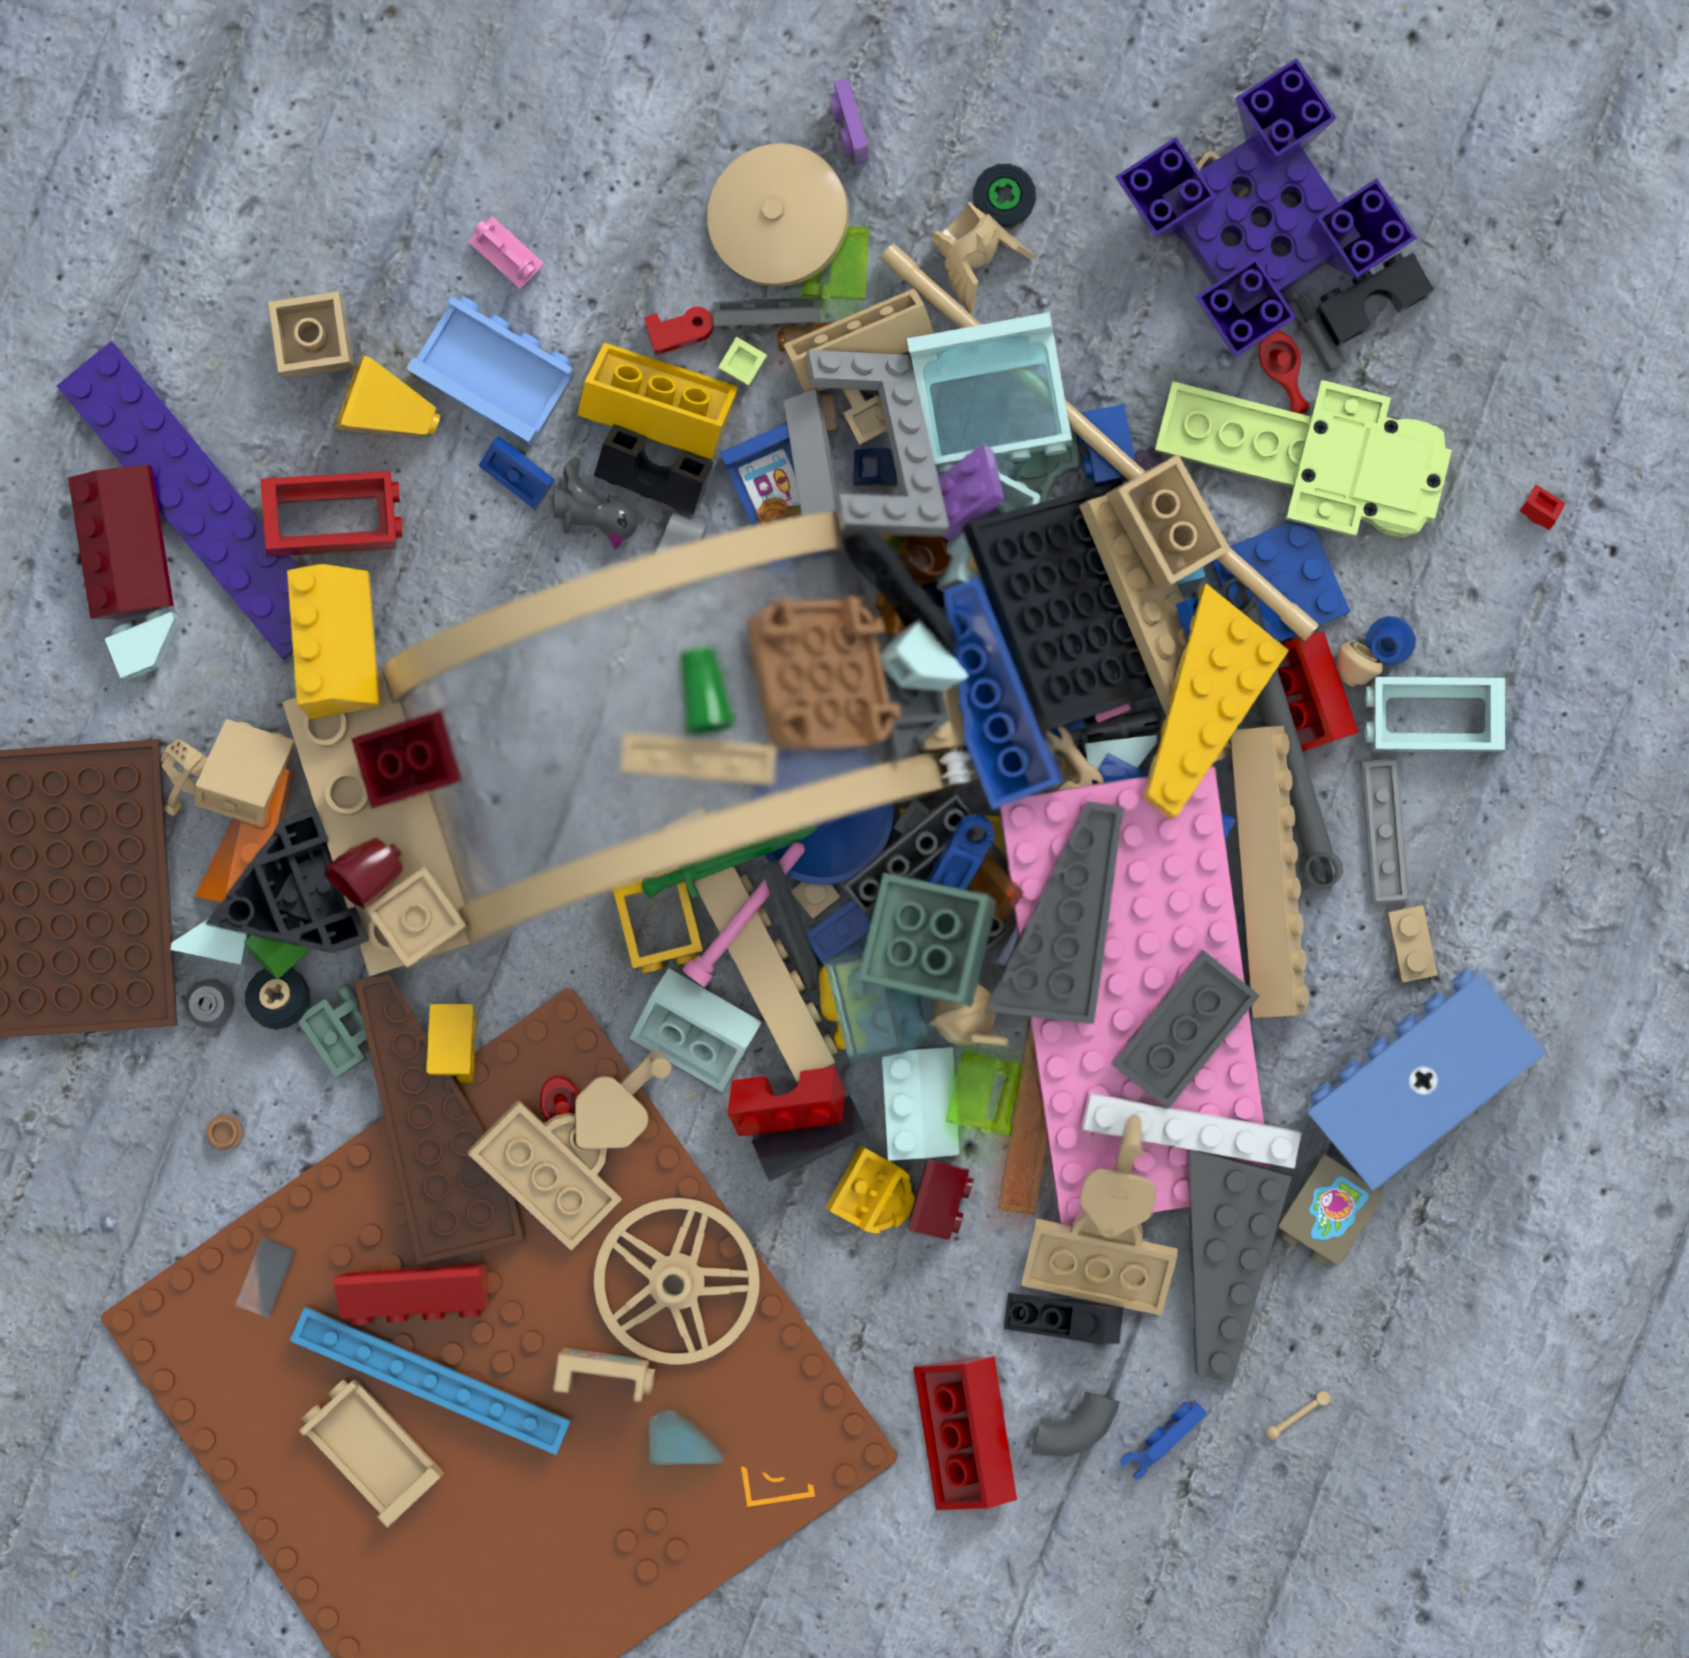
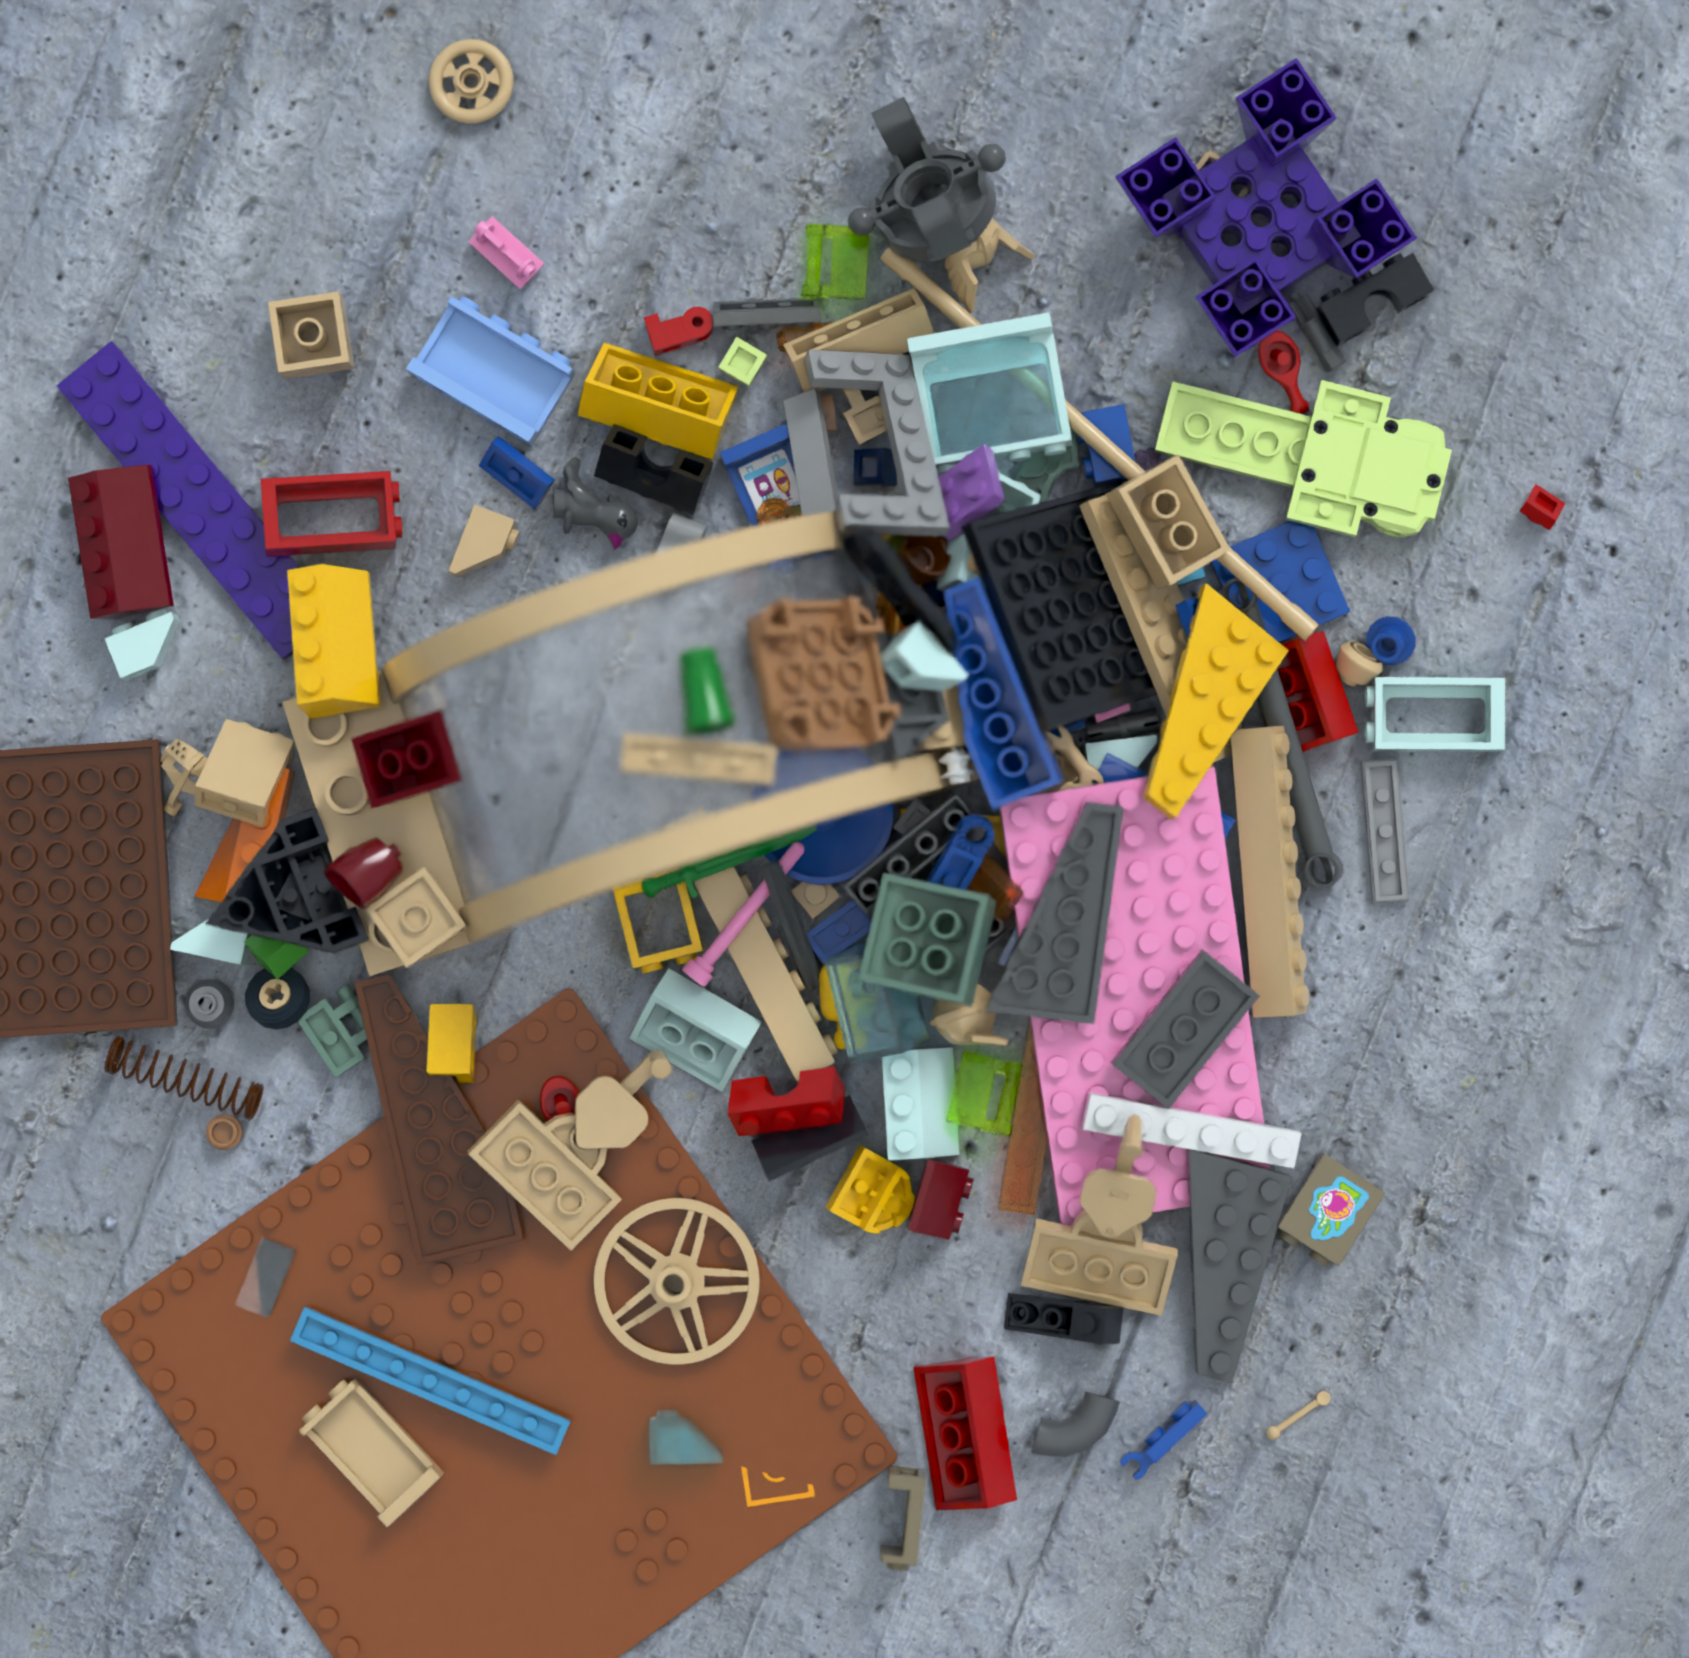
(251, 1100): none -> reddish brown piece
(384, 404): yellow slope -> none
(412, 1291): red slope -> none
(483, 541): none -> tan slope
(500, 76): none -> tan plate
(603, 1364): tan panel -> none
(778, 215): tan dish -> none
(852, 132): medium lavender plate -> none
(914, 1482): none -> dark tan panel
(940, 224): none -> dark grey piece
(1022, 191): black bush -> none
(1388, 1116): medium blue piece -> none
(1412, 943): tan plate -> none

